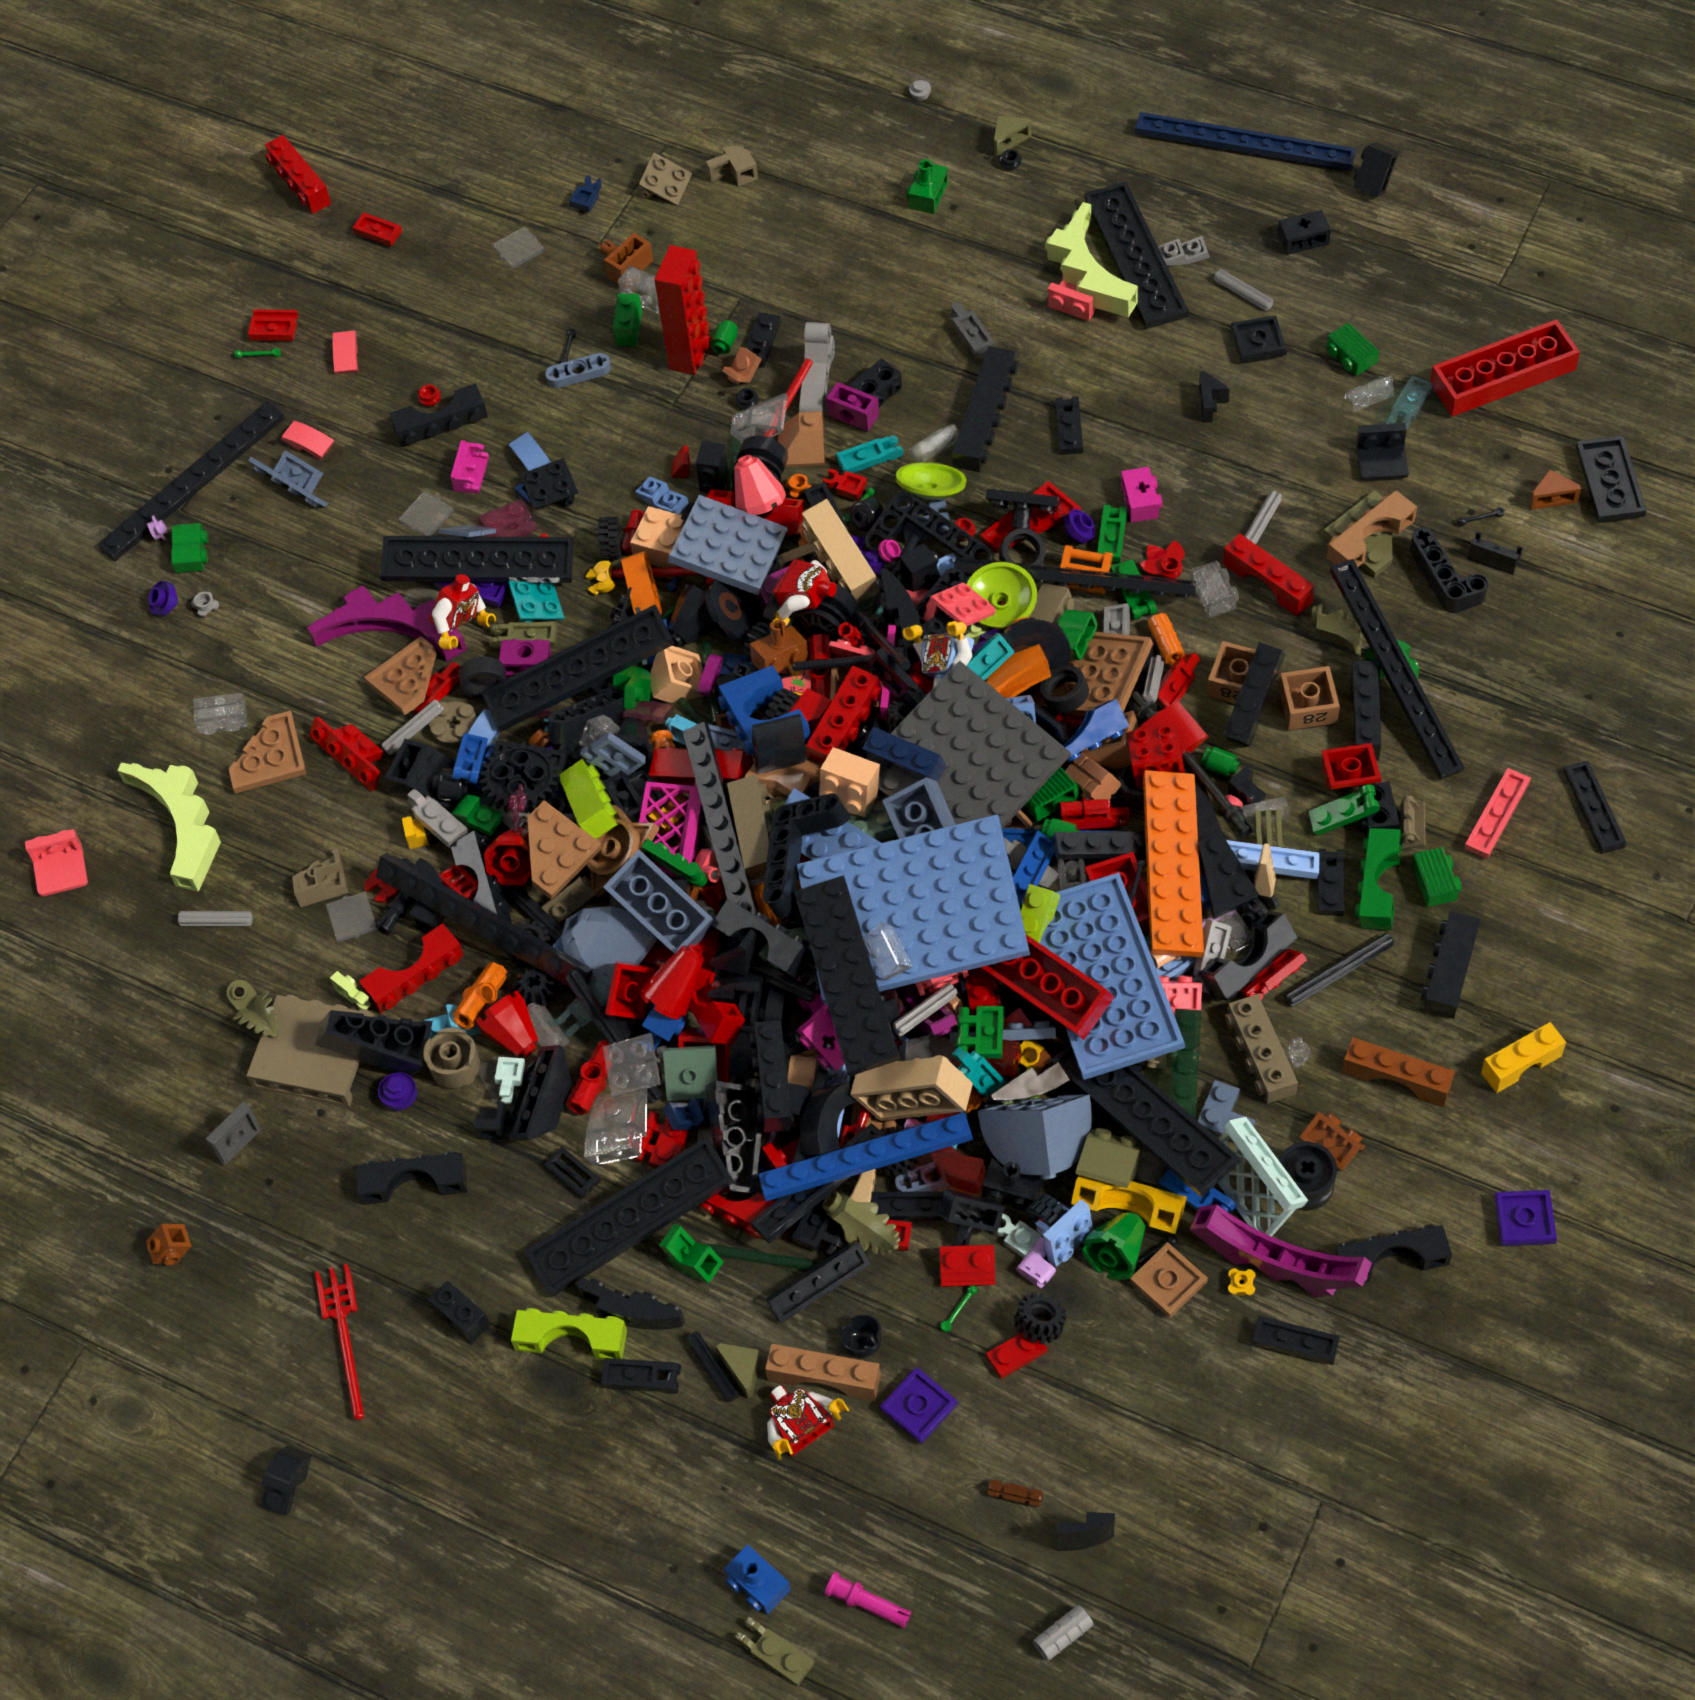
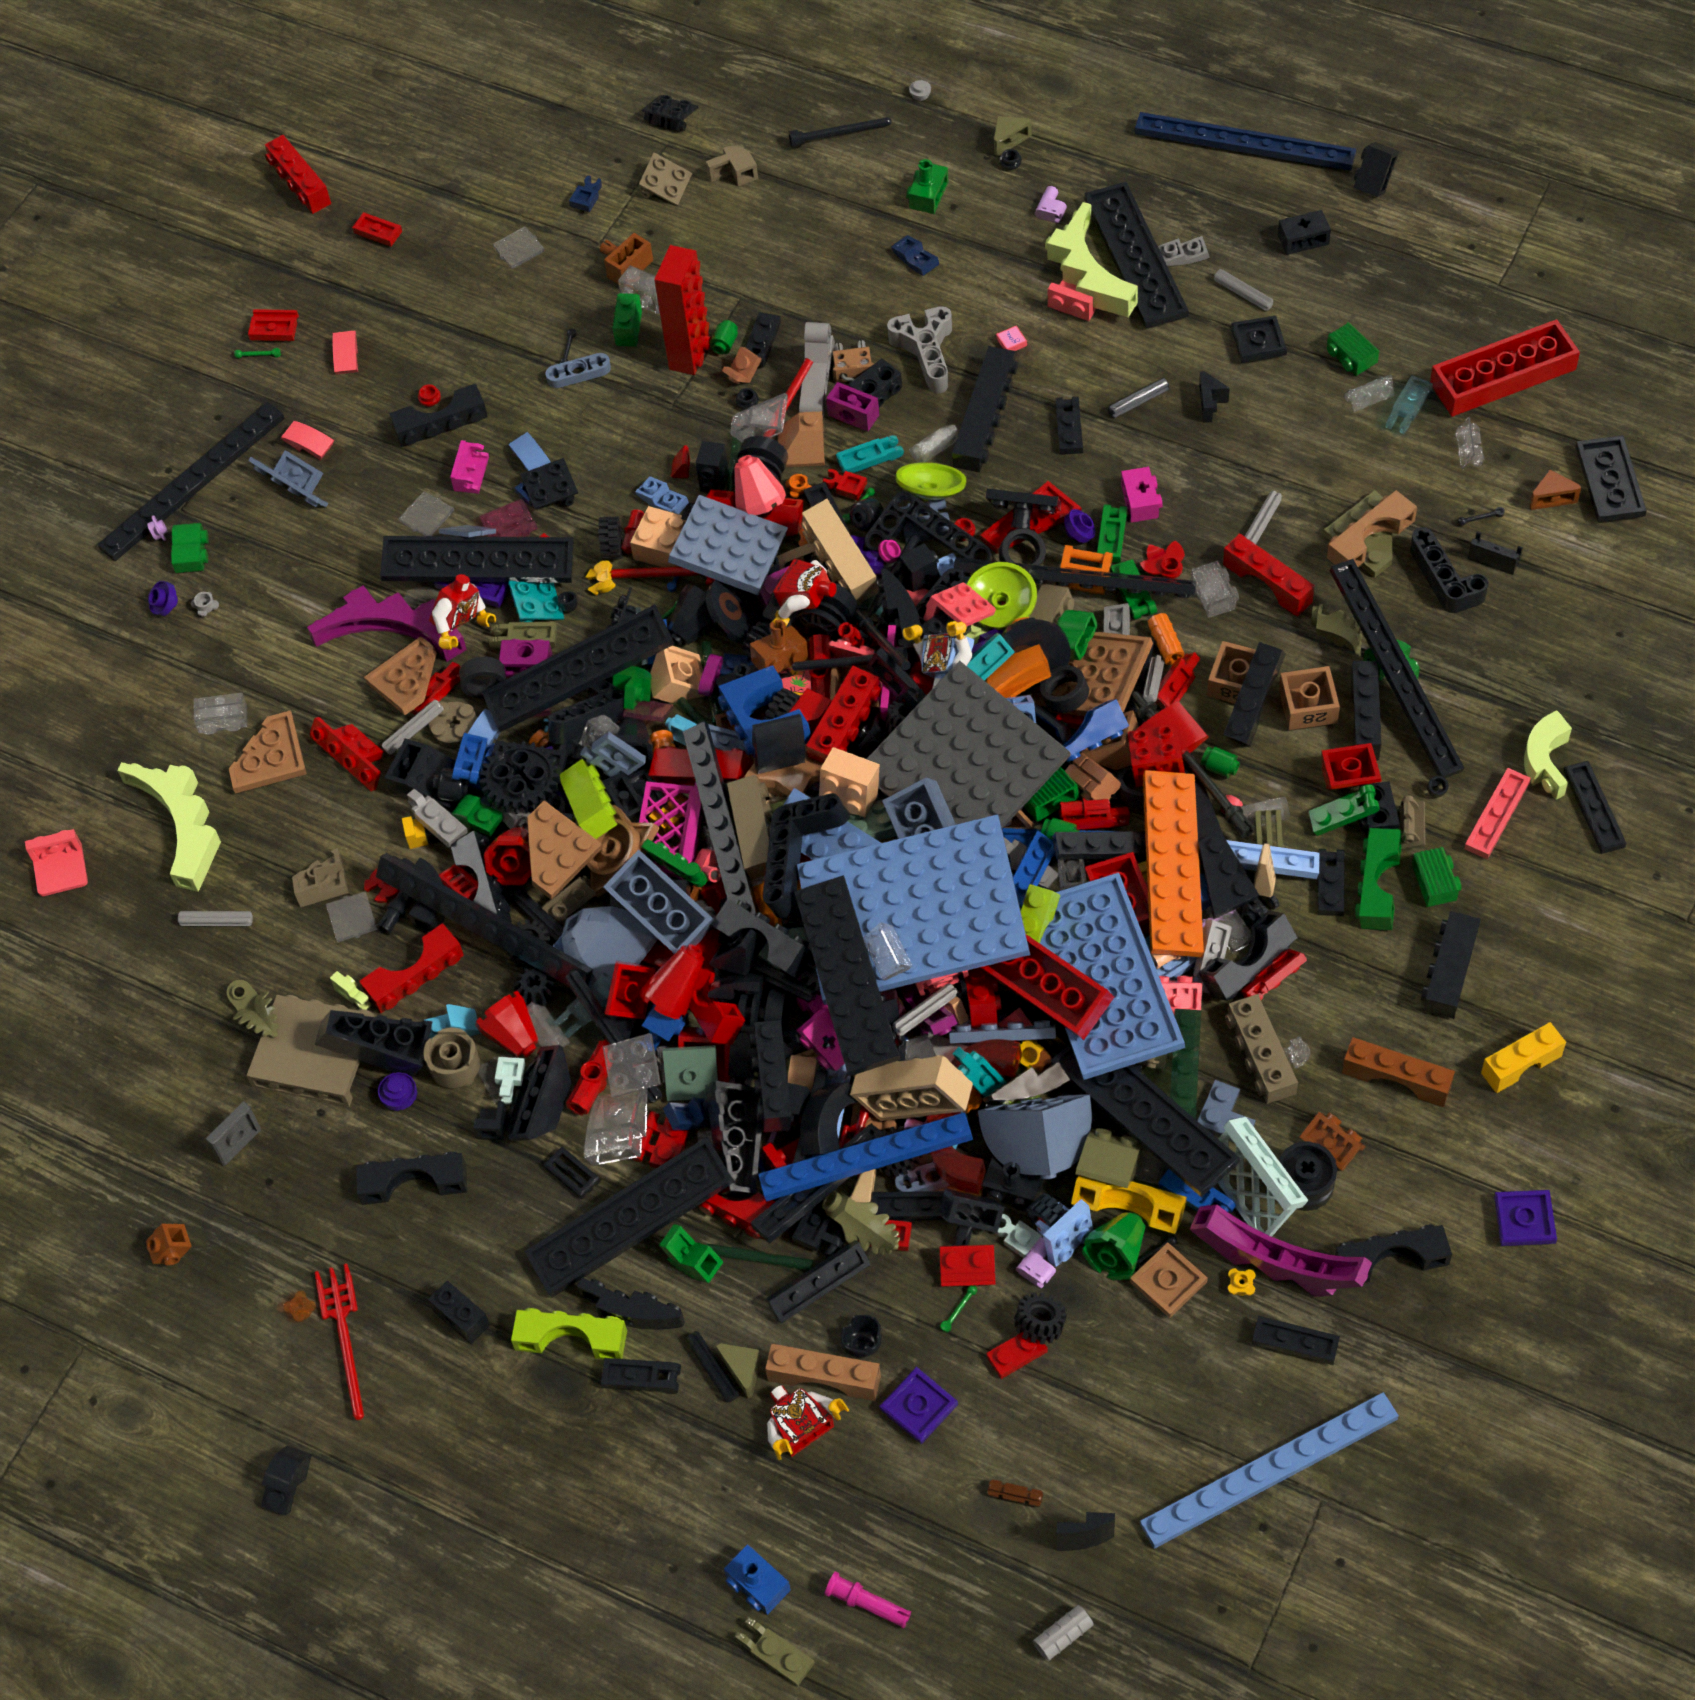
(302, 1313): none -> clear orange plate
(479, 995): orange piece -> none
(517, 803): clear pink plate -> none
(567, 601): none -> black hinge
(641, 579): orange beam -> none
(668, 112): none -> black hinge
(798, 138): none -> black piece
(851, 362): none -> medium nougat piece
(914, 255): none -> dark blue slope
(914, 759): dark blue arch -> none
(925, 343): none -> light grey beam
(971, 329): dark grey hinge -> none
(989, 1031): green plate -> none
(1011, 339): none -> tile
(1049, 208): none -> lavender piece
(1138, 397): none -> black axle
(1141, 864): black hinge -> none
(1243, 788): black panel -> none
(1268, 1470): none -> medium blue plate
(1338, 969): black axle -> none
(1382, 451): black bracket -> none
(1435, 782): none -> black hinge
(1468, 439): none -> clear hinge
(1546, 736): none -> yellowish green arch

